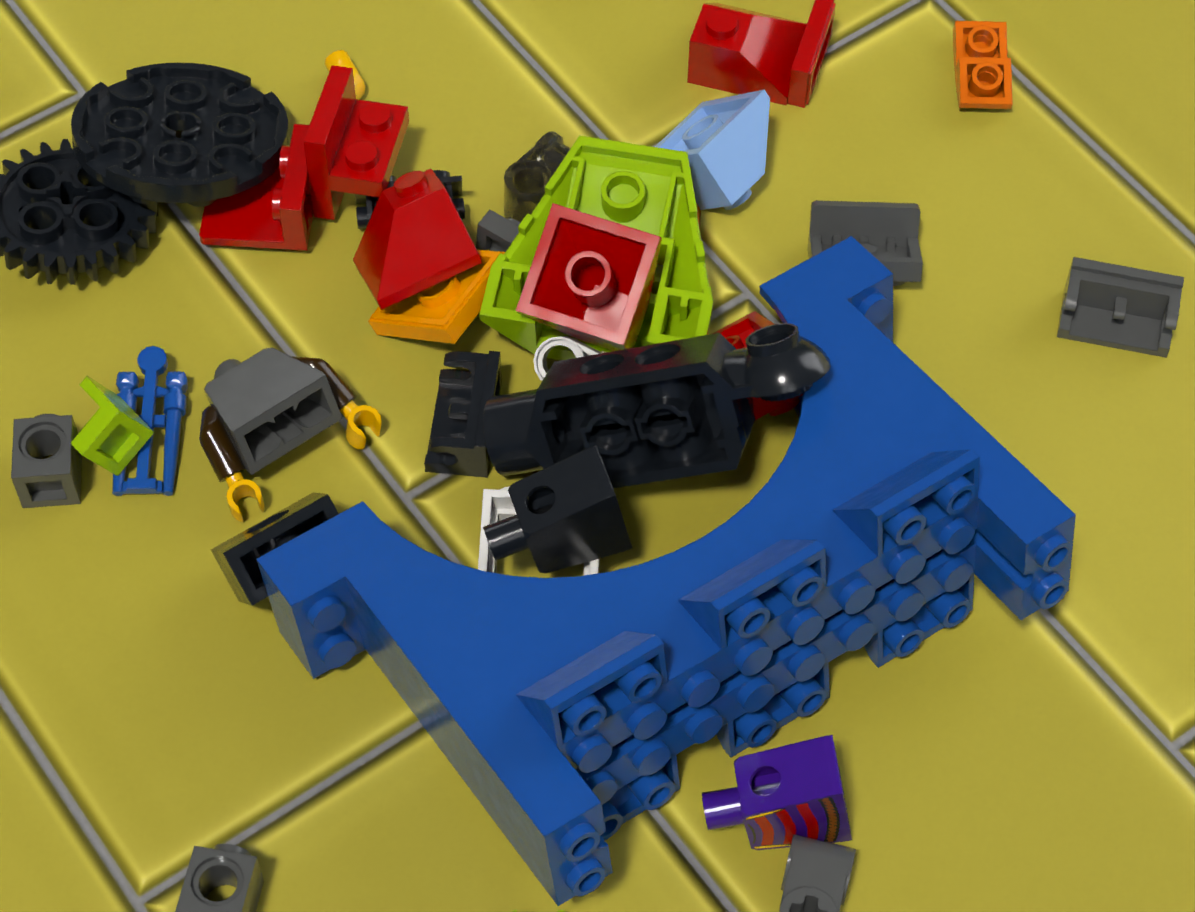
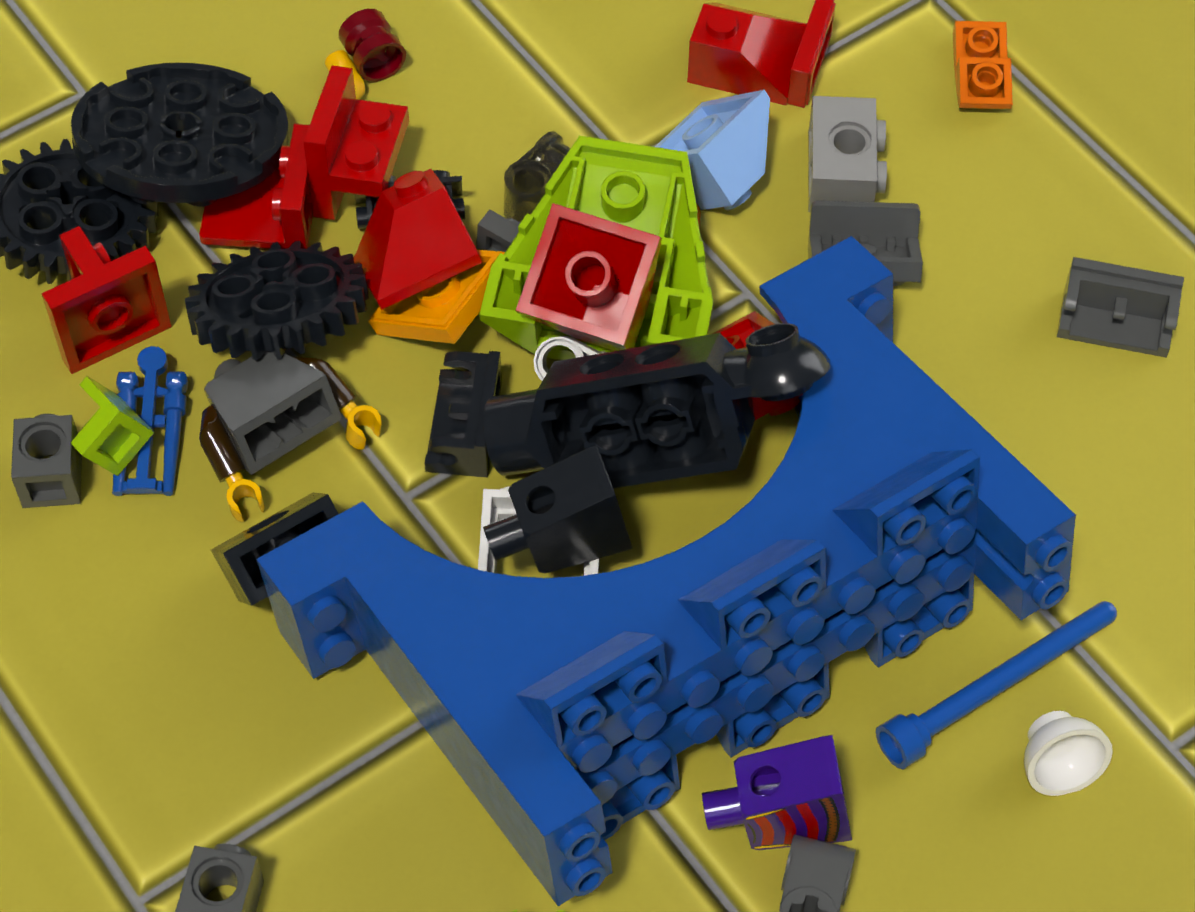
(105, 302): none -> red bracket
(277, 300): none -> black gear
(366, 38): none -> dark red wheel
(844, 150): none -> light grey brick
(906, 737): none -> blue piece
(1065, 753): none -> white piece

